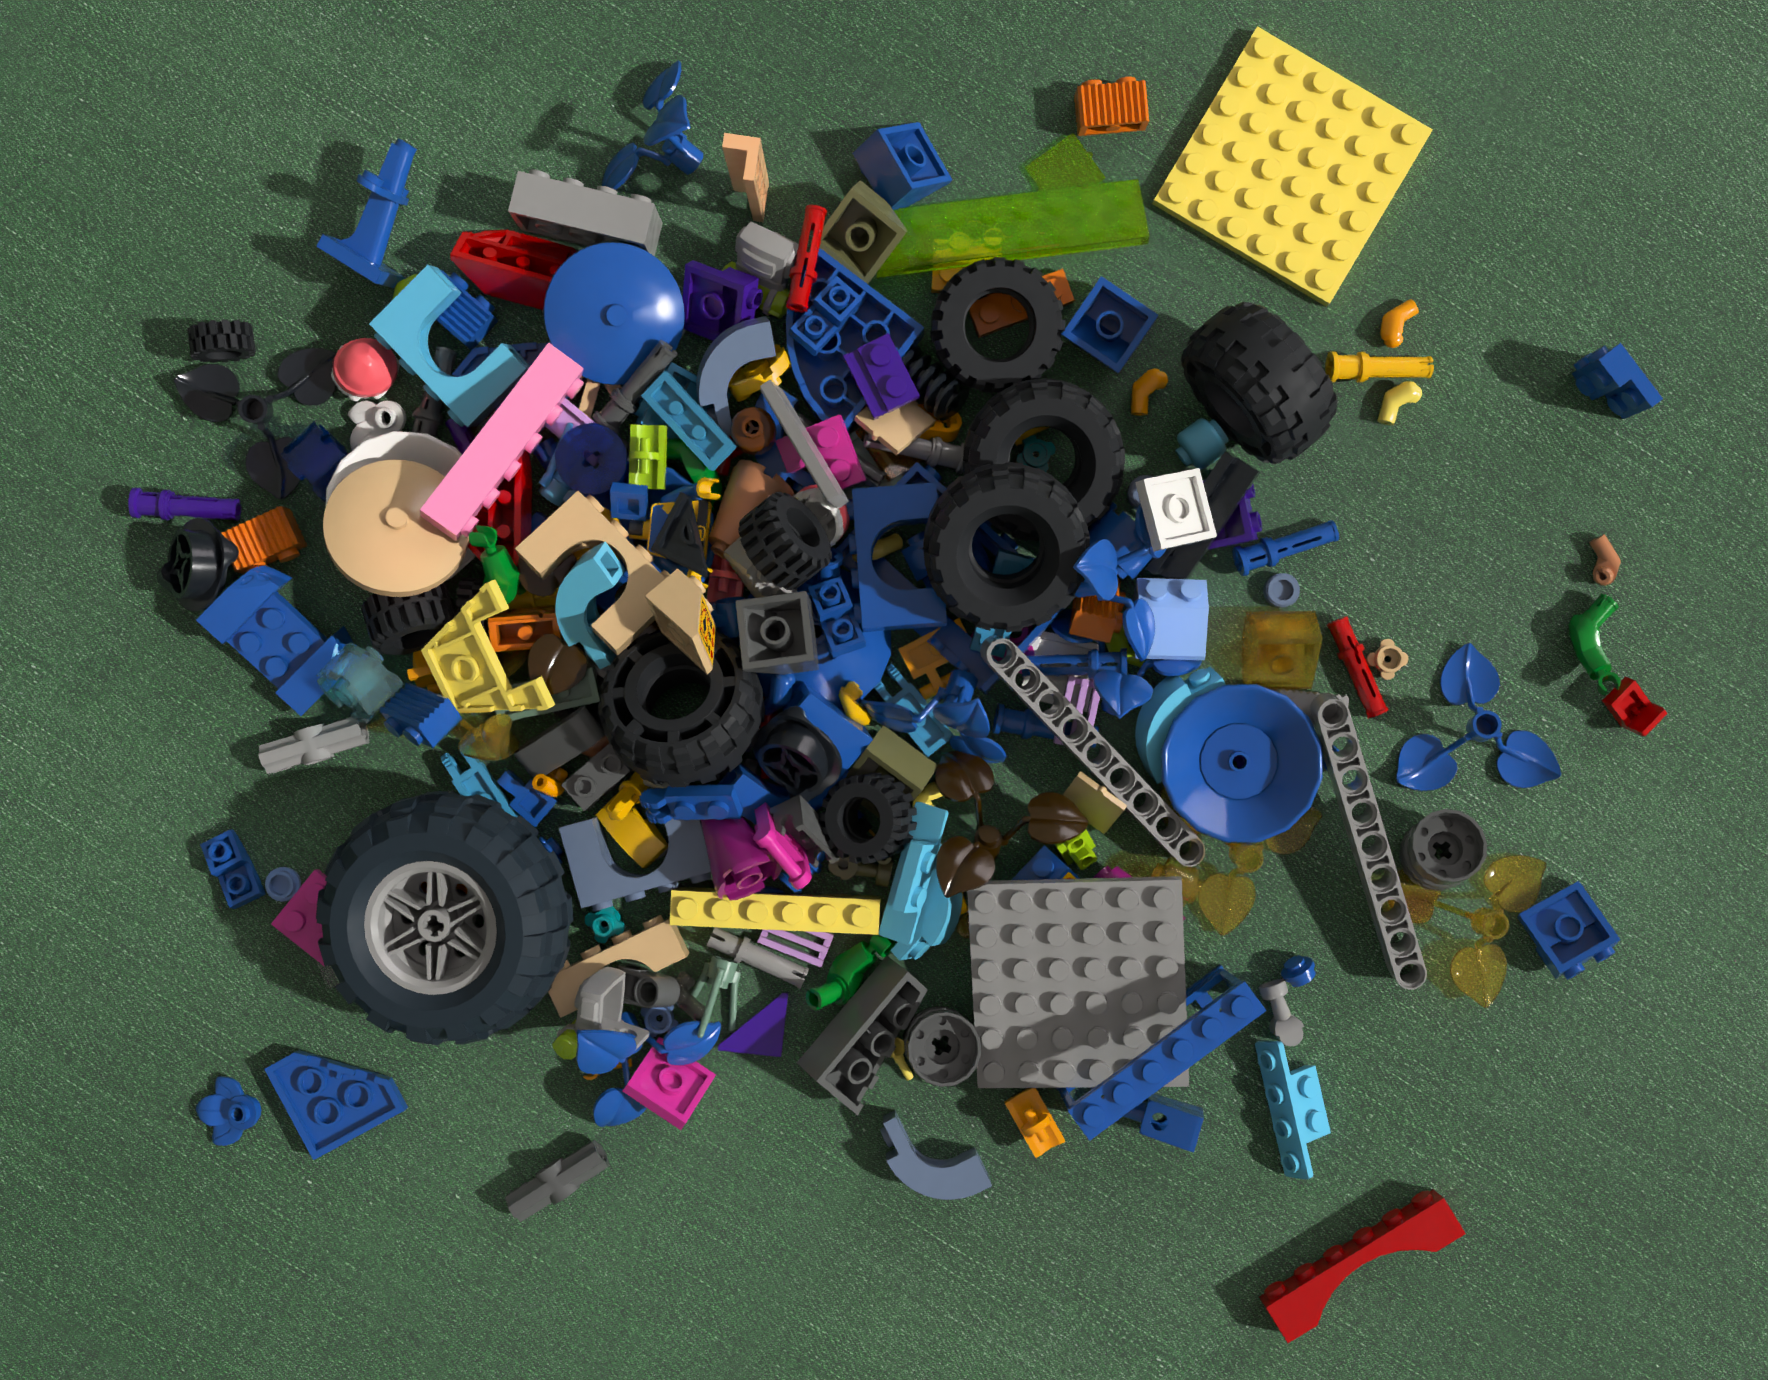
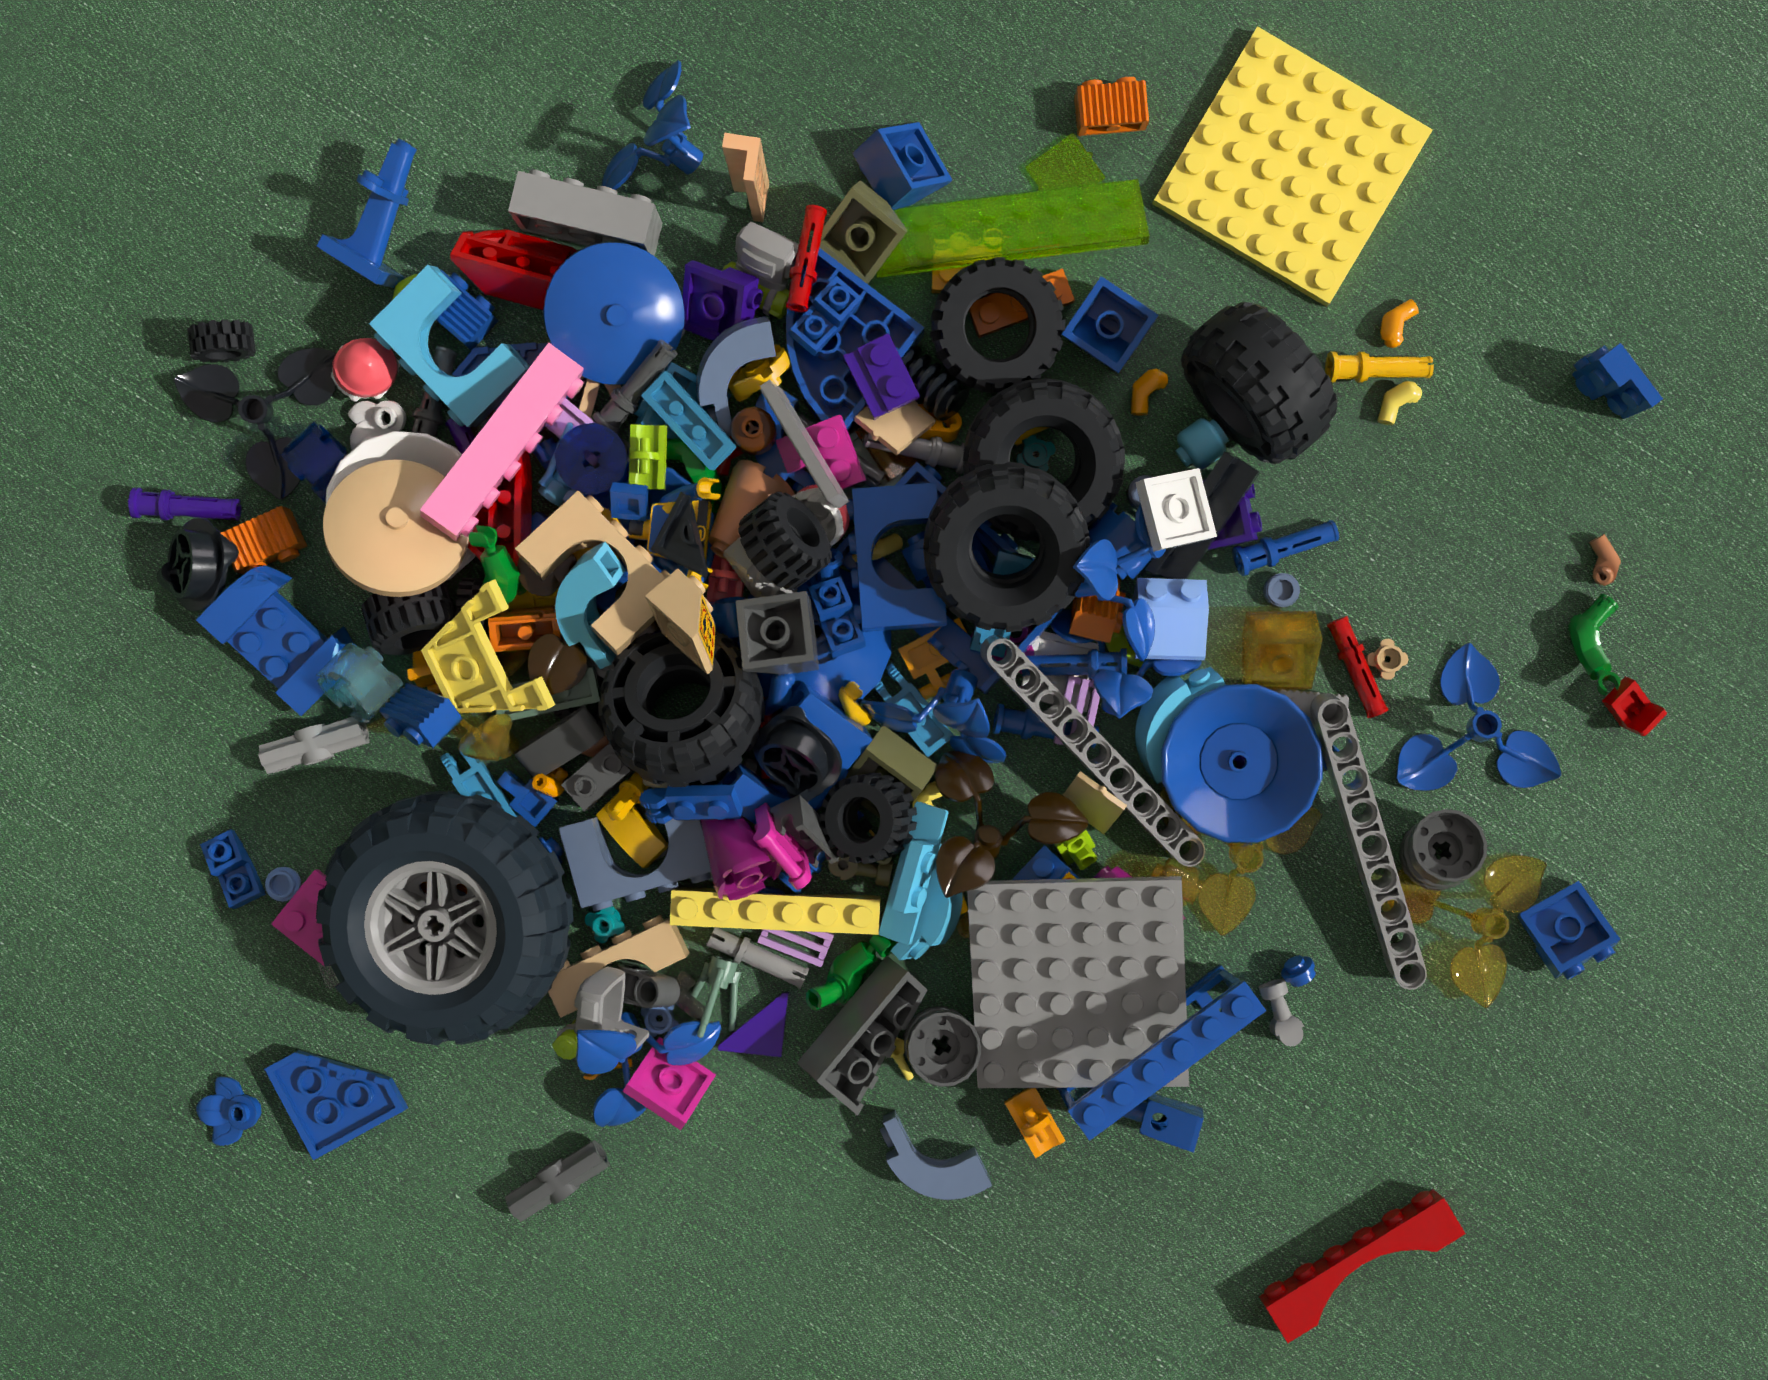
(1294, 1107): medium azure bracket -> none

